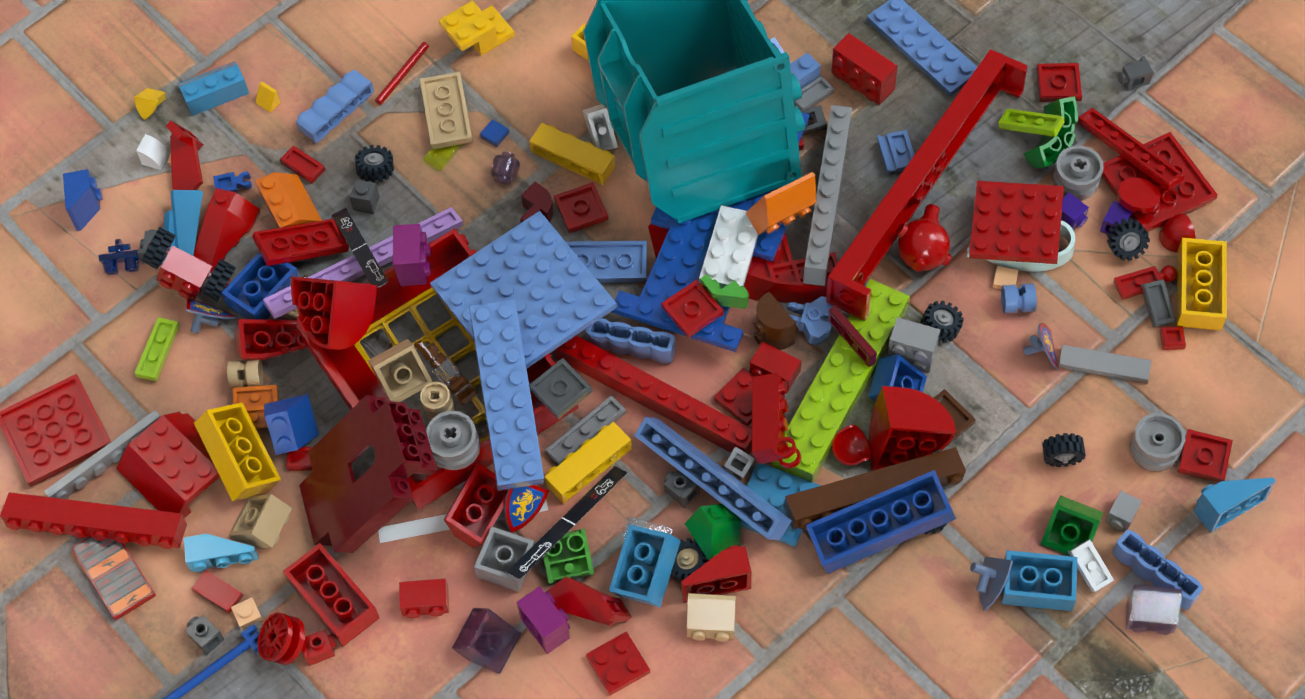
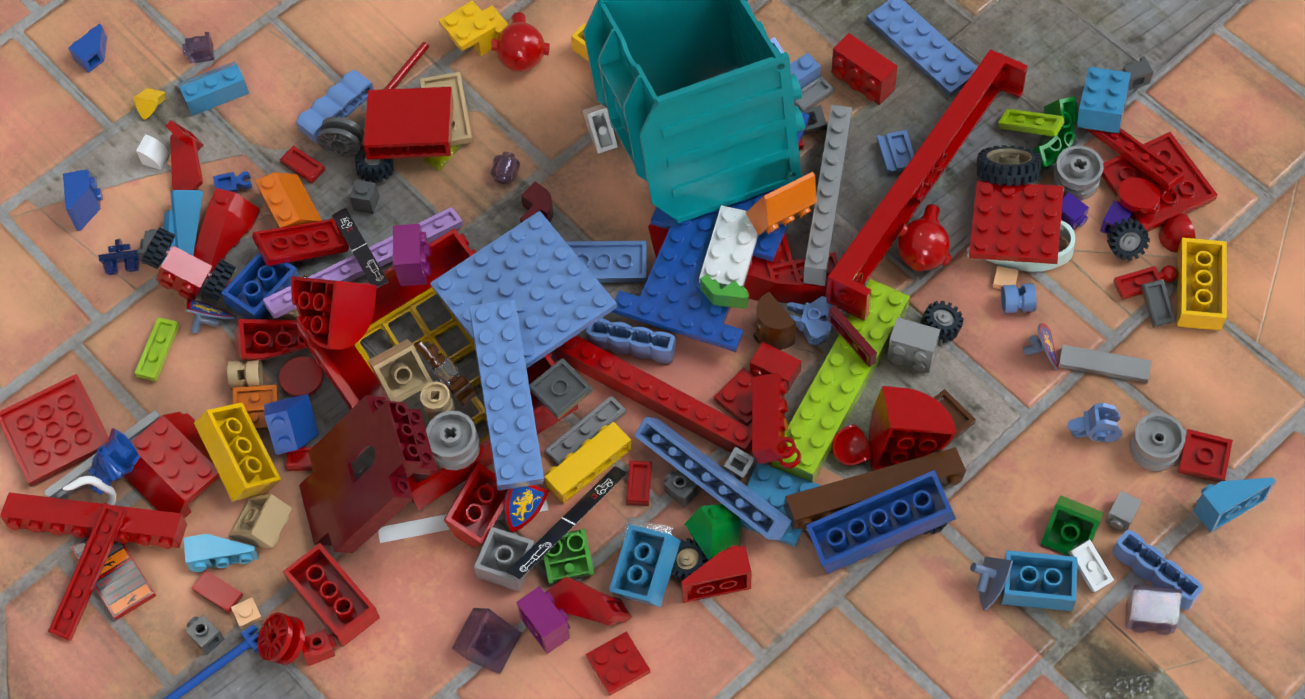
(87, 571): none -> red tile
(90, 49): none -> blue slope
(109, 464): none -> blue helmet
(199, 48): none -> clear purple brick
(267, 97): yellow slope -> none
(301, 376): none -> red tile
(340, 136): none -> dark grey wheel
(408, 123): none -> red brick
(424, 598): red brick -> none
(494, 133): blue tile -> none
(520, 45): none -> red piece
(572, 153): yellow brick -> none
(581, 207): red plate -> none
(639, 483): none -> red tile
(692, 308): red plate -> none
(711, 617): tan slope -> none
(896, 372): blue slope -> none
(1008, 165): none -> black wheel
(1058, 81): red tile -> none
(1063, 450): black wheel -> none
(1097, 424): none -> medium blue hinge
(1103, 100): none -> dark azure brick
(1172, 338): red tile -> none

